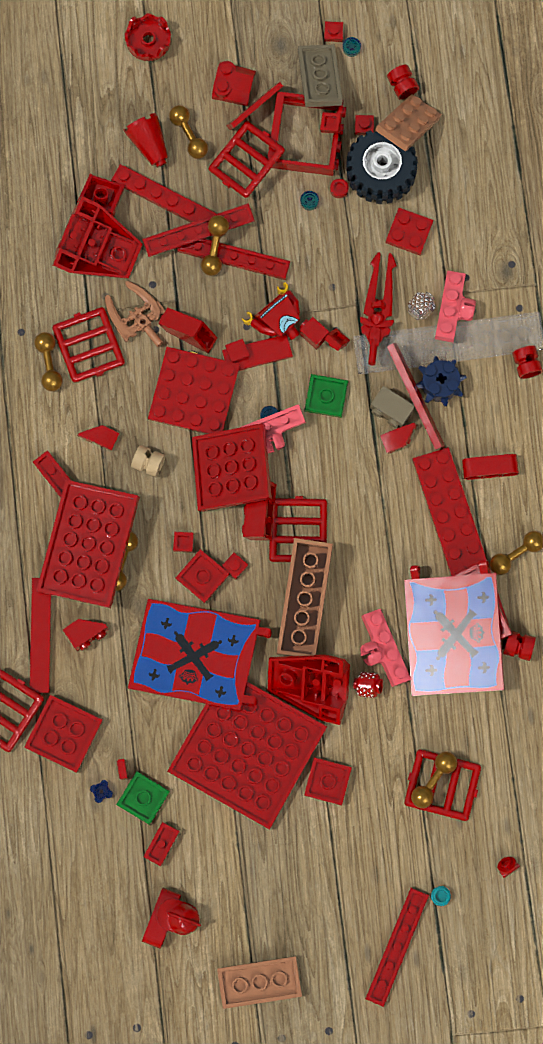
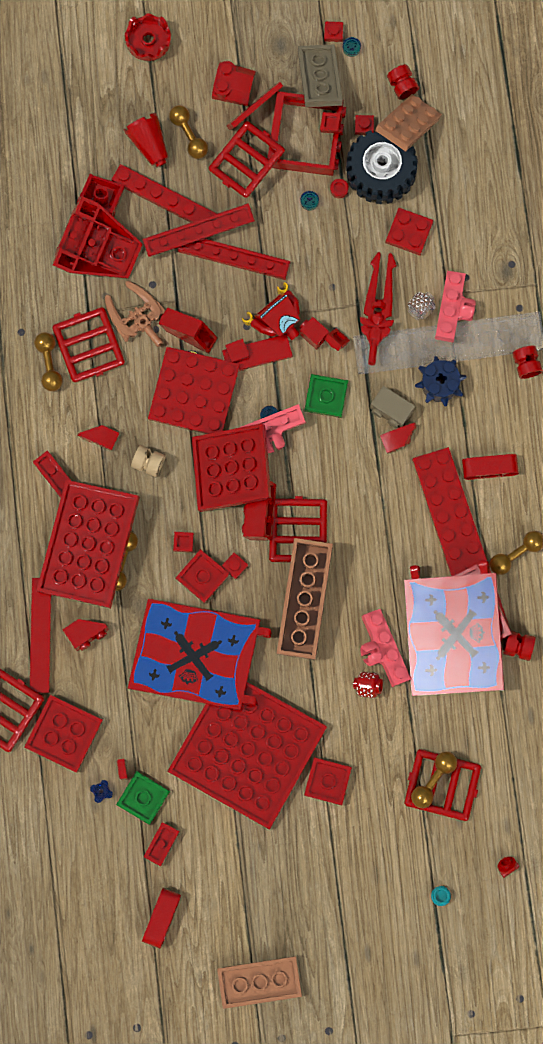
(178, 916): red piece -> none
(218, 227): pearl gold piece -> none
(312, 684): red wedge -> none
(397, 947): red tile -> none
(416, 396): tile -> none

